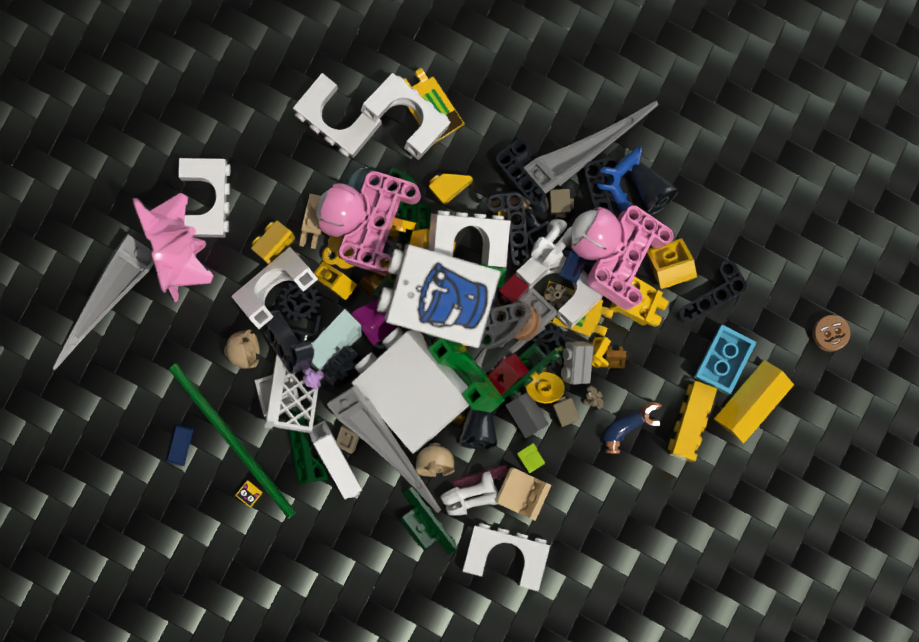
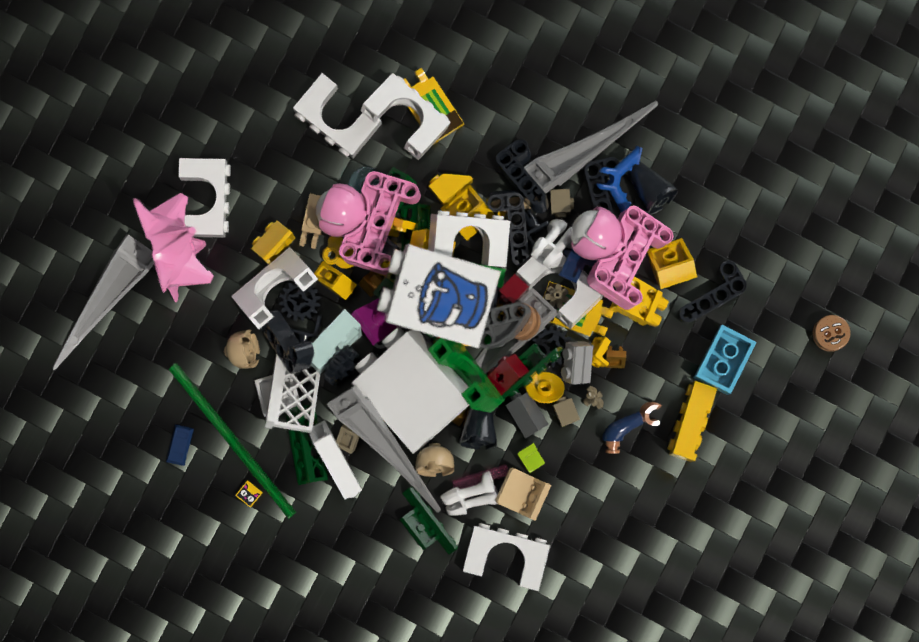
(312, 378): lavender plant -> none
(468, 202): none -> yellow slope
(754, 401): yellow slope -> none

